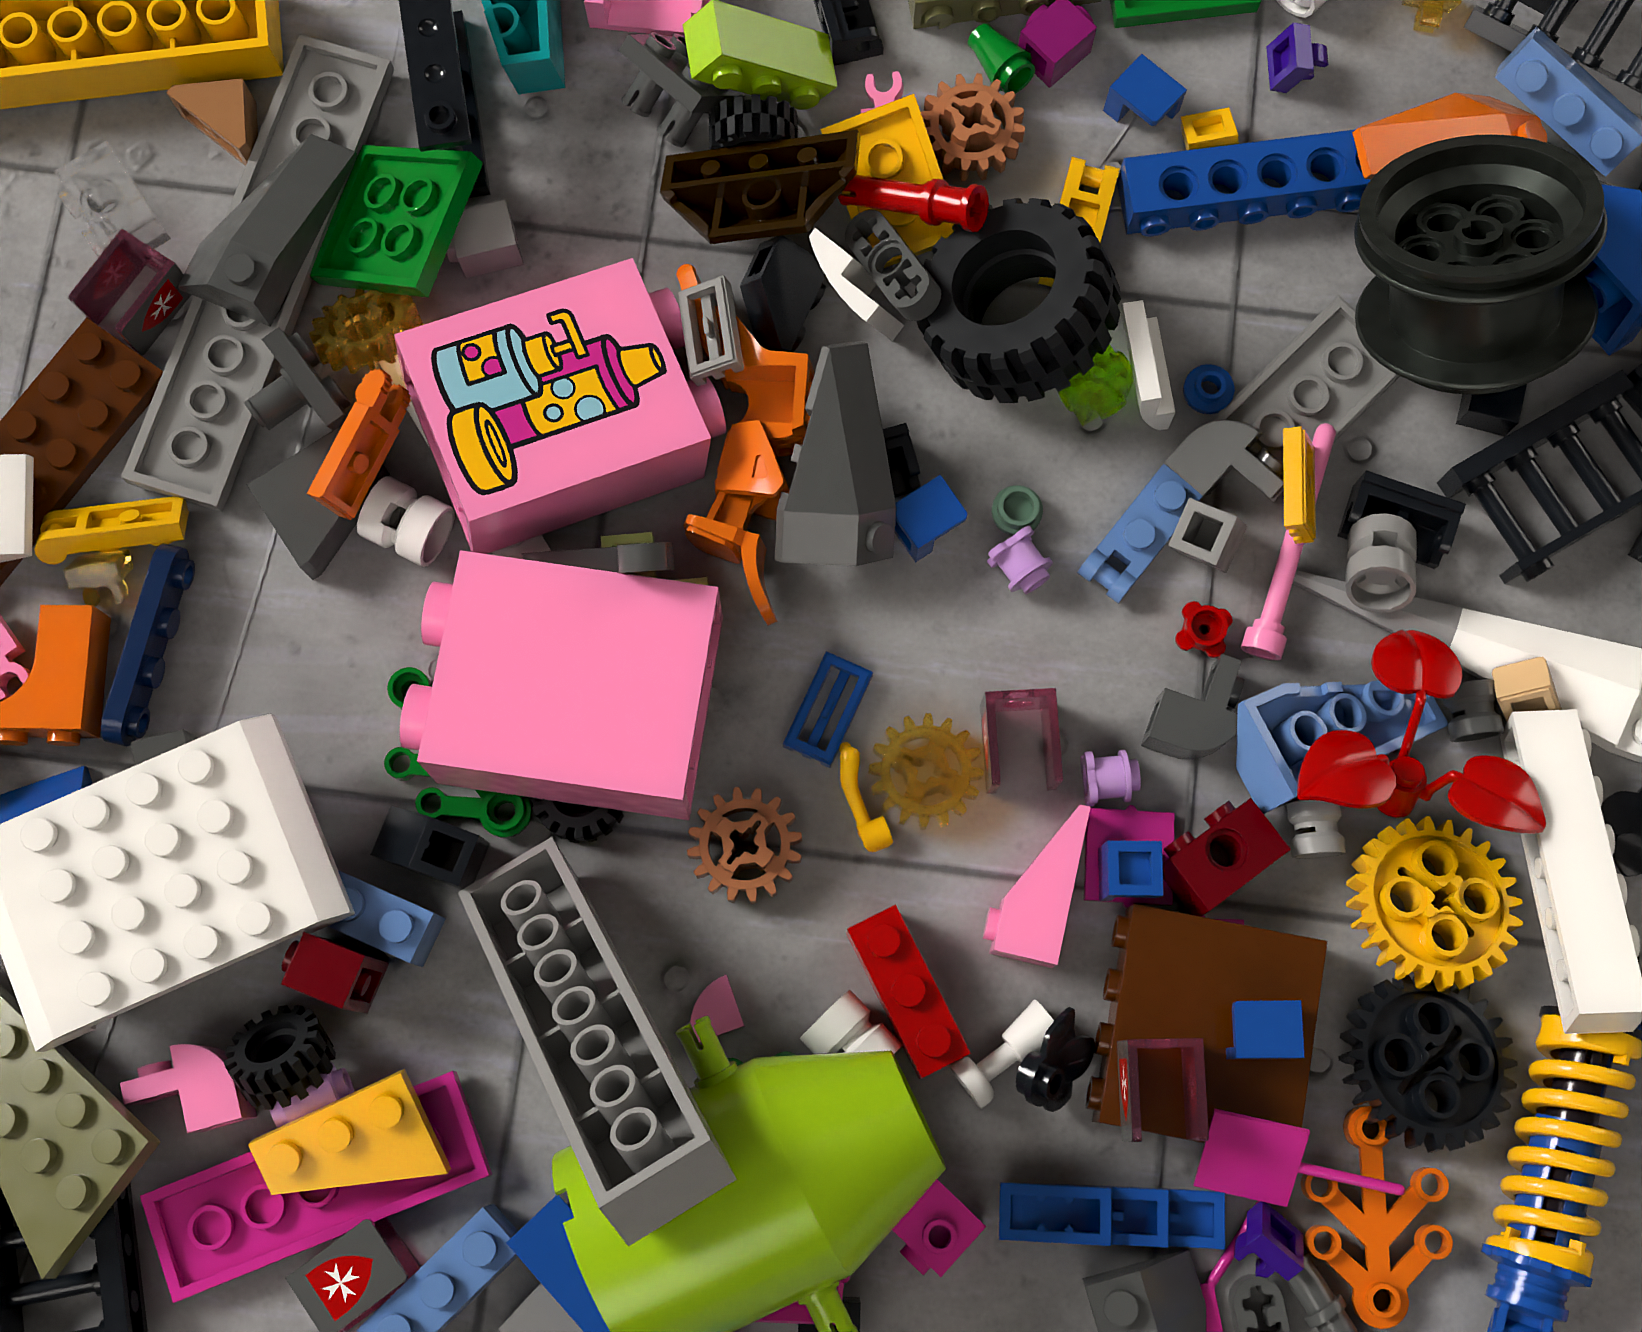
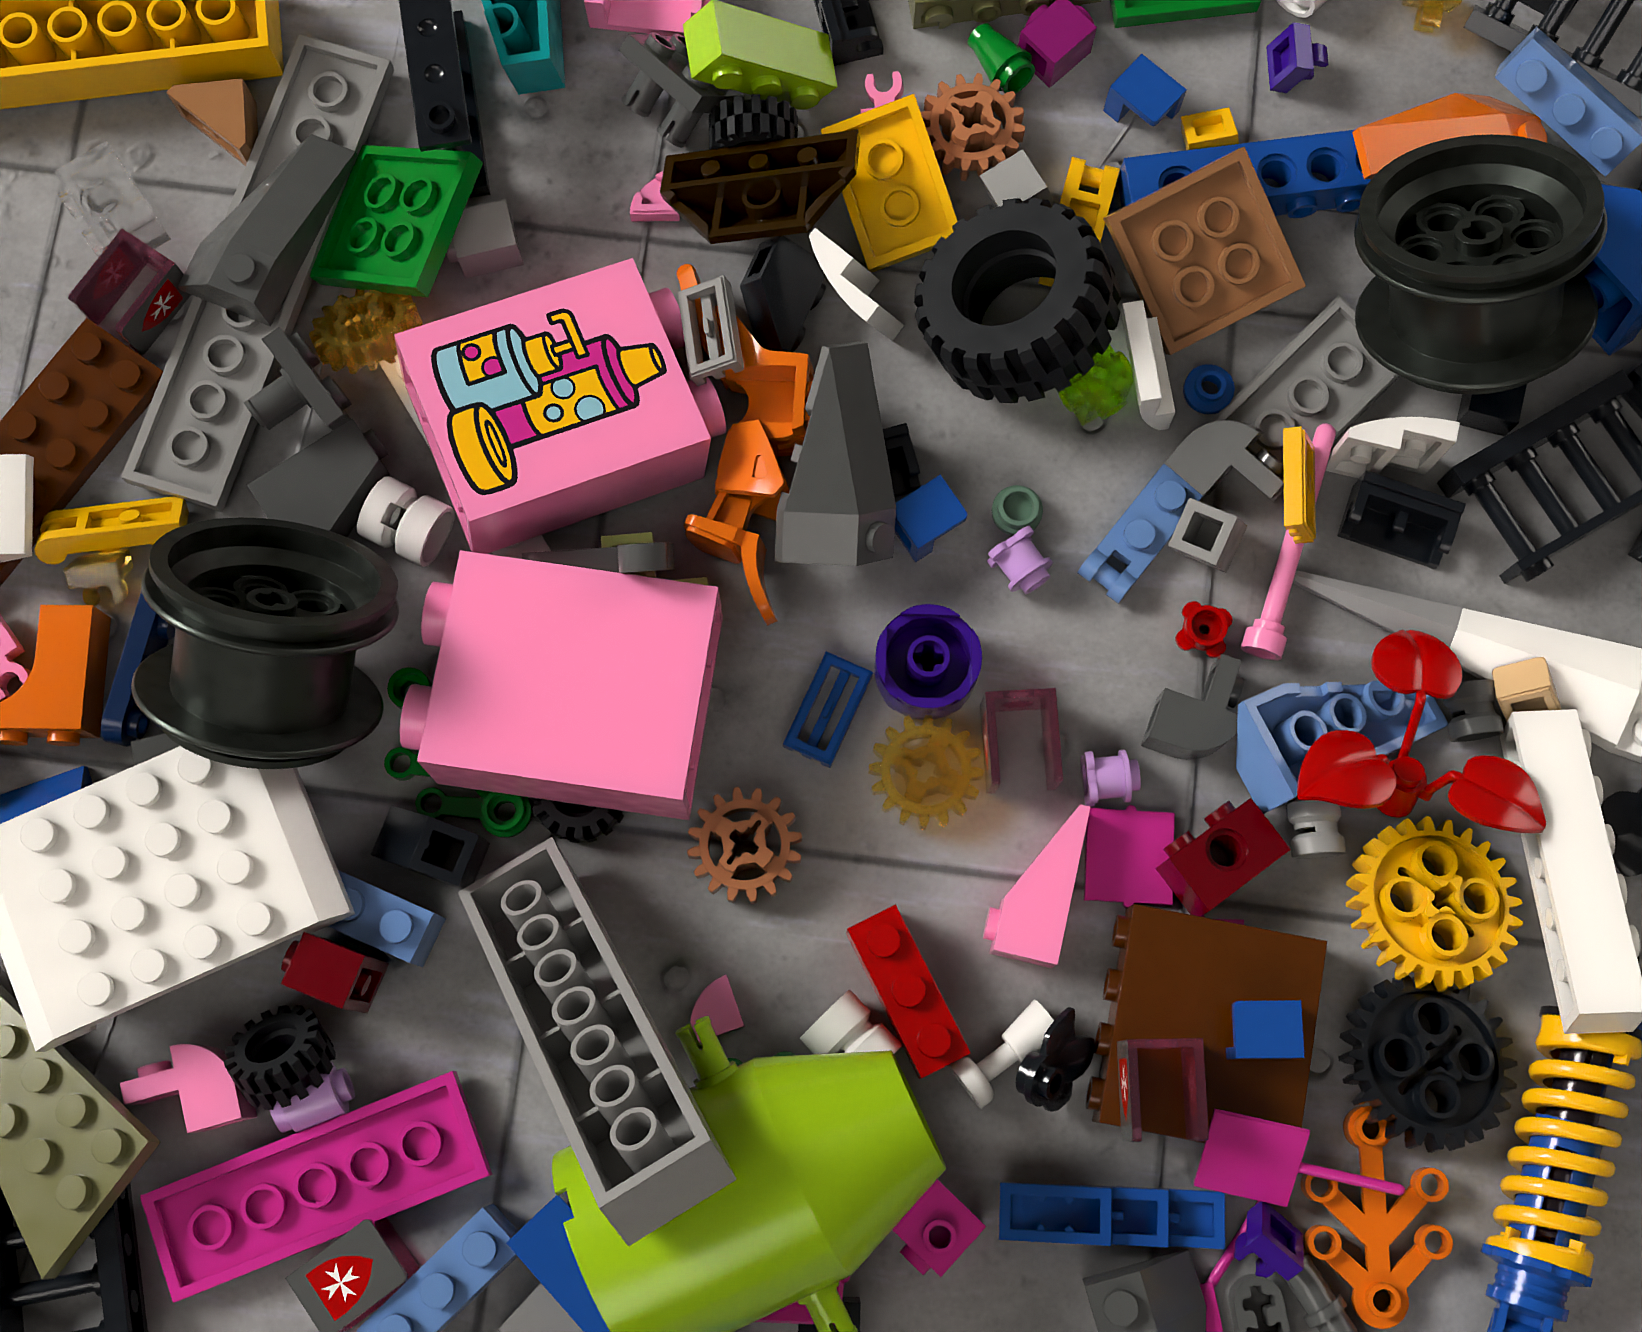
(264, 640): none -> pearl dark grey wheel
(353, 1141): yellow wing -> none
(361, 445): orange hinge -> none
(649, 204): none -> bright pink tile
(873, 832): yellow piece -> none
(908, 270): dark grey beam -> none
(933, 201): red pin -> none
(952, 648): none -> dark purple brick
(1015, 179): none -> light grey brick
(1130, 869): blue panel -> none
(1205, 251): none -> medium nougat plate
(1381, 563): light grey wheel -> none
(1394, 442): none -> white slope

